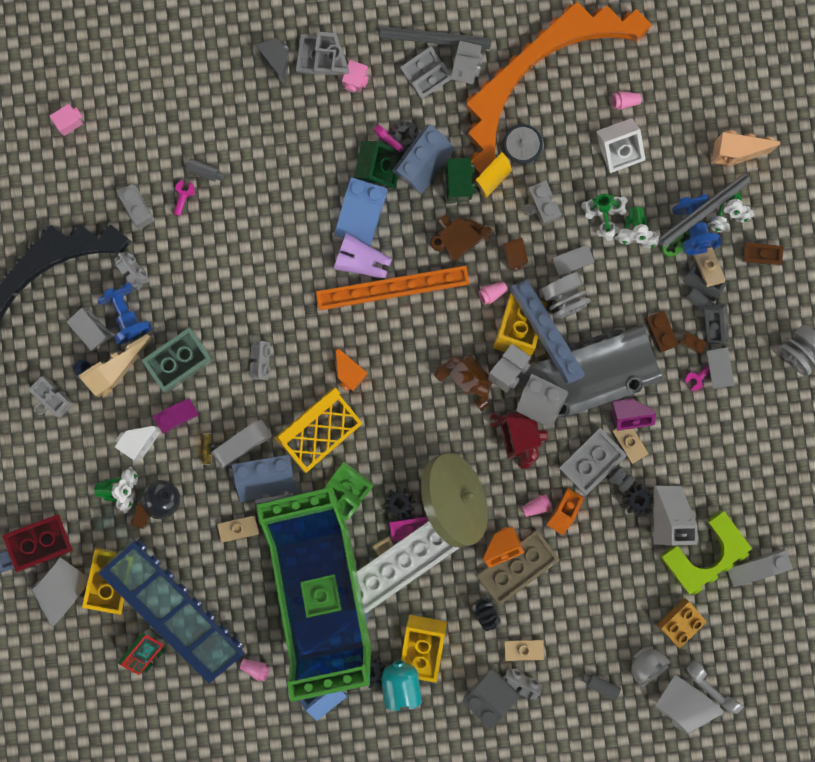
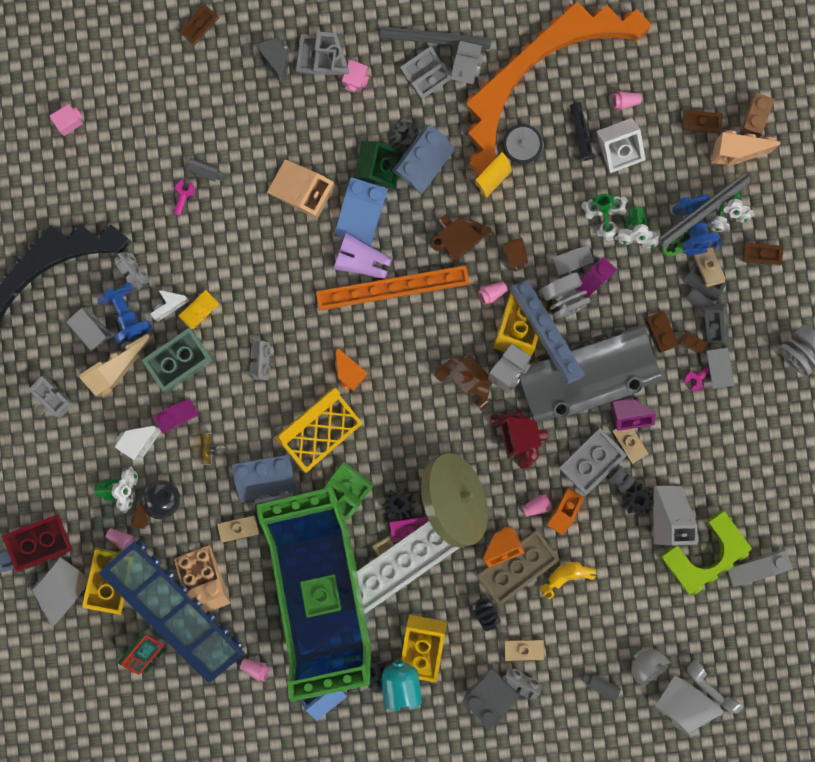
(81, 366): dark blue plate -> none
(118, 538): none -> bright pink cone
(135, 206): light grey brick -> none
(173, 302): none -> white slope
(199, 25): none -> reddish brown plate
(199, 310): none -> yellow tile
(202, 578): none -> light nougat slope
(241, 443): light grey beam -> none
(301, 188): none -> light nougat slope
(384, 136): dark pink bar -> none
(459, 180): dark green slope -> none
(541, 204): light grey piece -> none
(541, 401): light grey slope -> none
(566, 572): none -> yellow arm
(583, 140): none -> black pin
(596, 276): none -> magenta slope
(681, 623): pearl gold plate -> none
(702, 121): none -> reddish brown plate
(757, 115): none -> medium nougat brick

